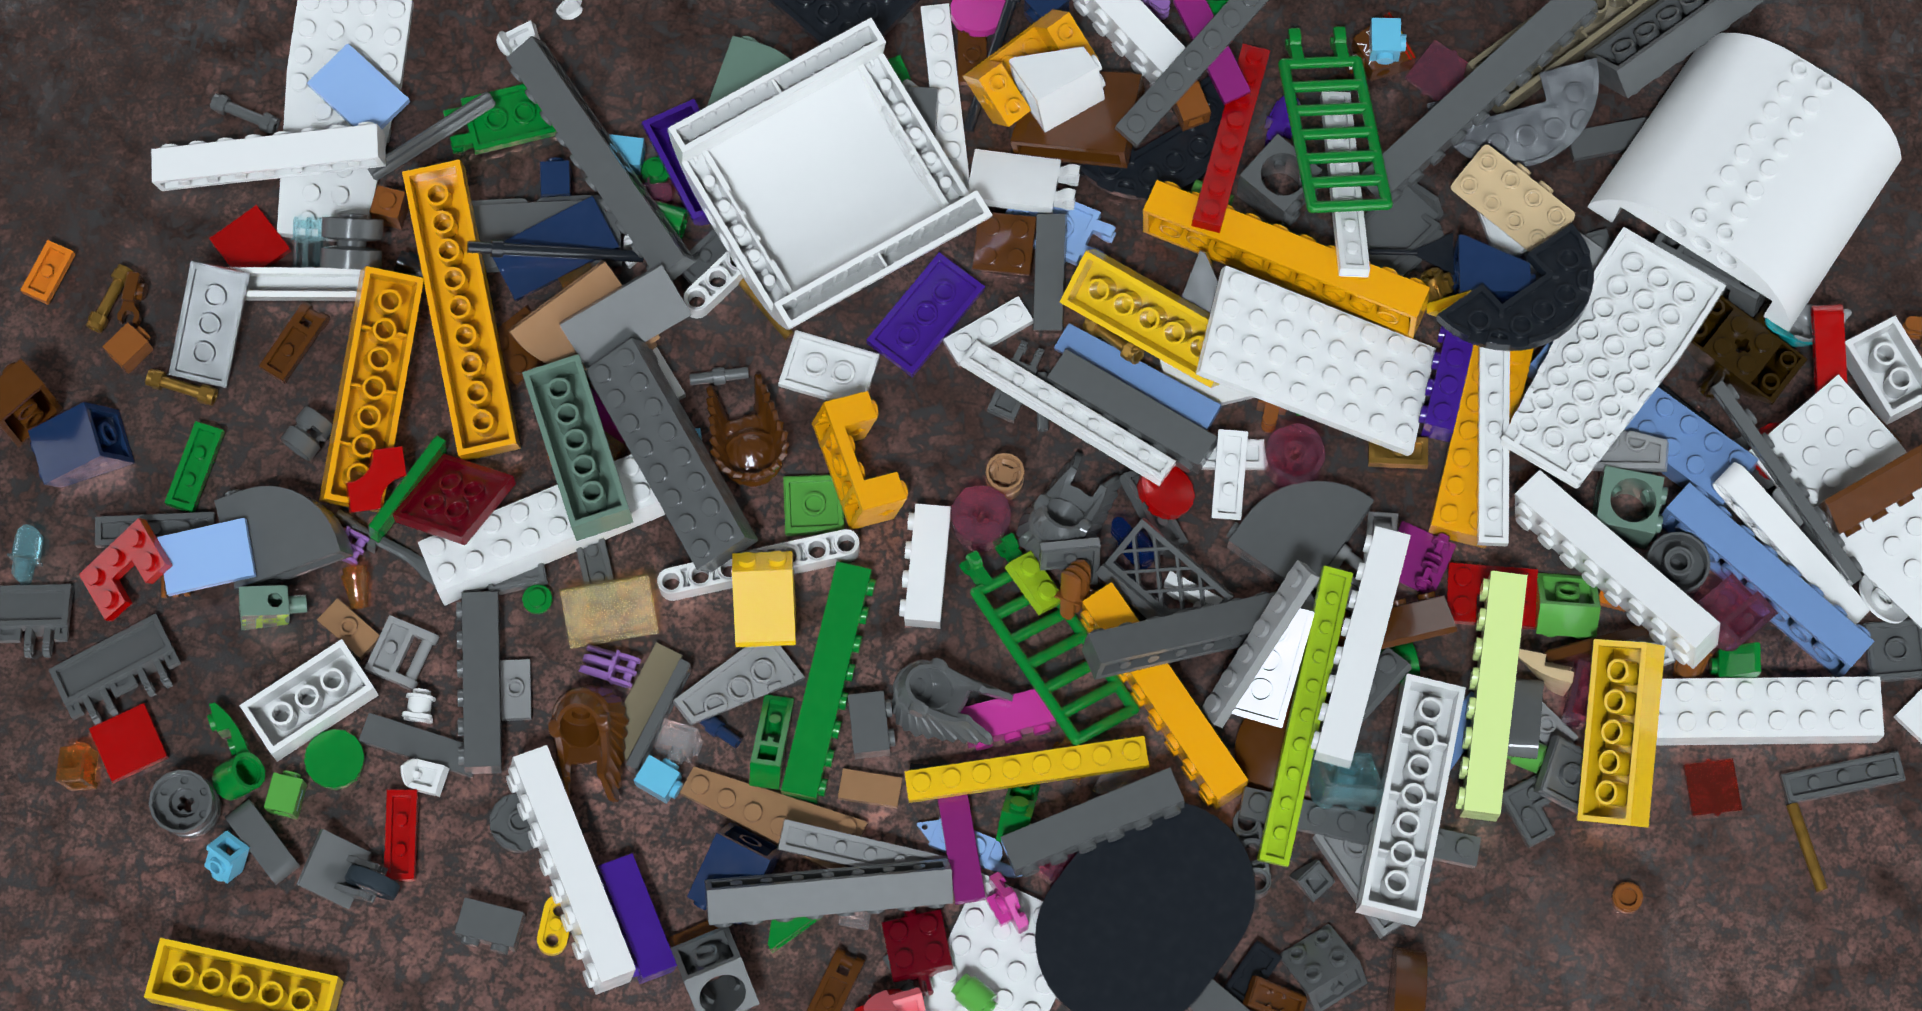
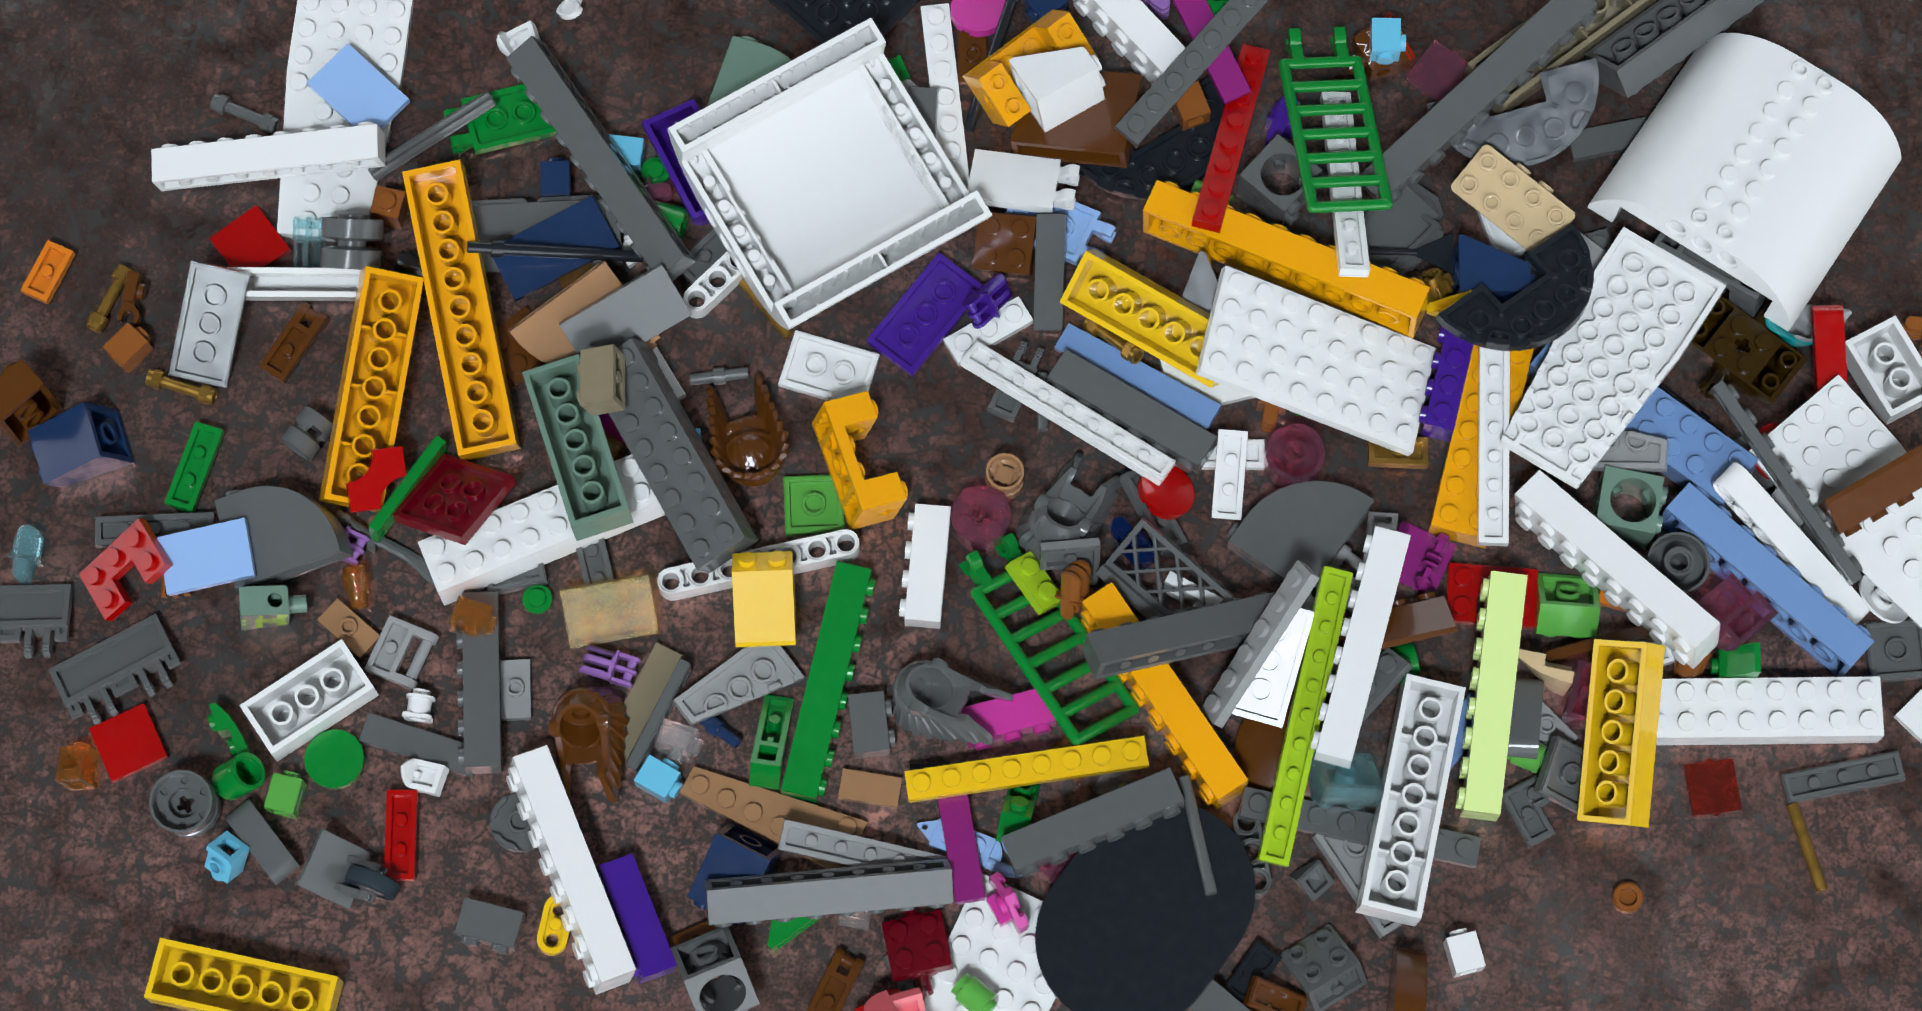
(472, 618): none -> clear orange brick
(601, 380): none -> dark tan brick
(986, 302): none -> dark purple arm
(1197, 835): none -> dark grey bar
(1464, 952): none -> white brick

